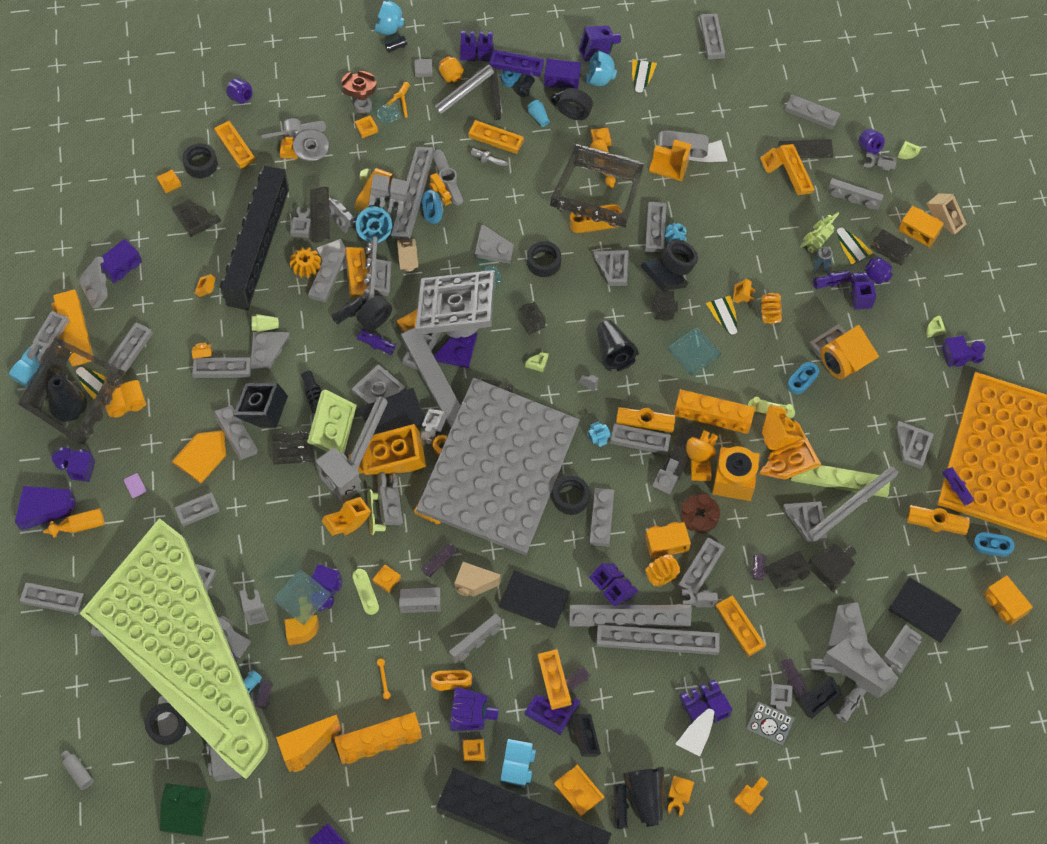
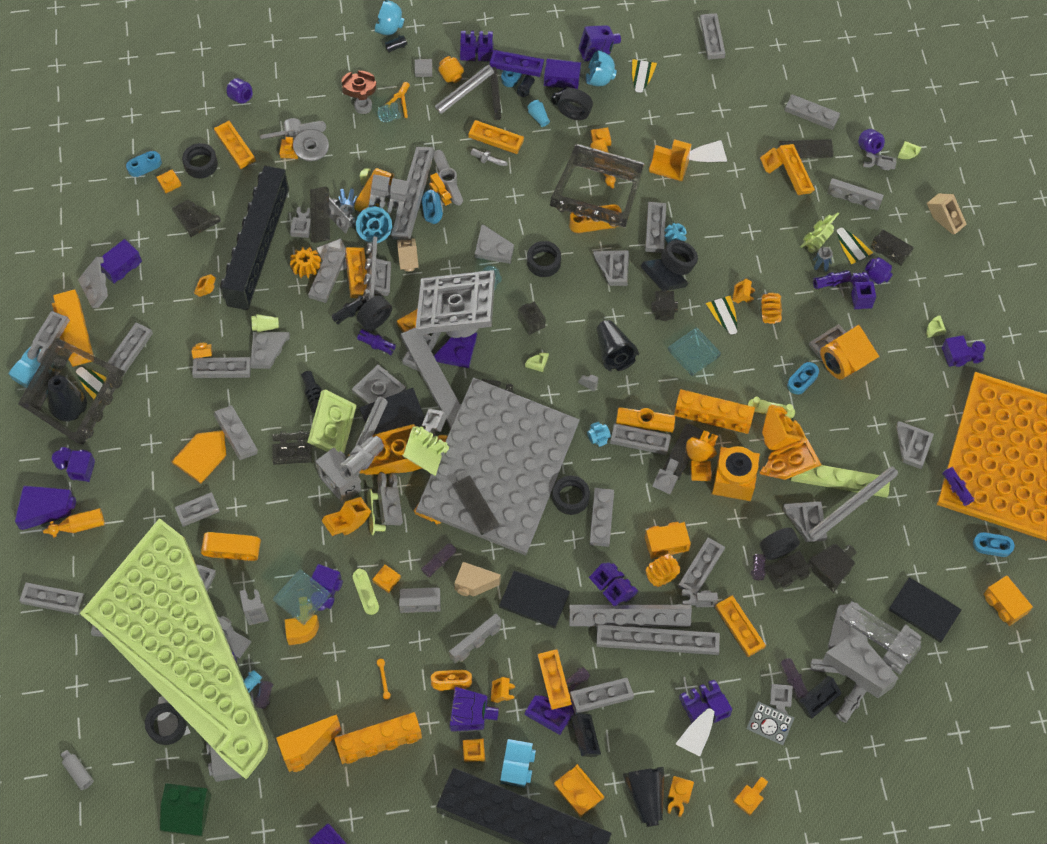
(126, 398): light orange brick -> none
(135, 485): lavender sticker -> none
(144, 163): none -> dark azure plate
(230, 546): none -> light orange beam
(261, 404): black slope -> none
(347, 205): none -> flat silver piece
(361, 457): none -> light grey piece
(366, 126): light orange plate -> none
(424, 449): none -> yellowish green hinge
(475, 505): none -> clear smoke tile
(500, 690): none -> light orange tile
(601, 695): none -> light grey plate
(620, 806): black pin -> none
(698, 523): copper plate -> none
(699, 142): light grey beam -> none
(779, 543): none -> black tyre
(880, 632): none -> clear plate
(921, 226): light orange brick -> none
(950, 522): light orange piece -> none

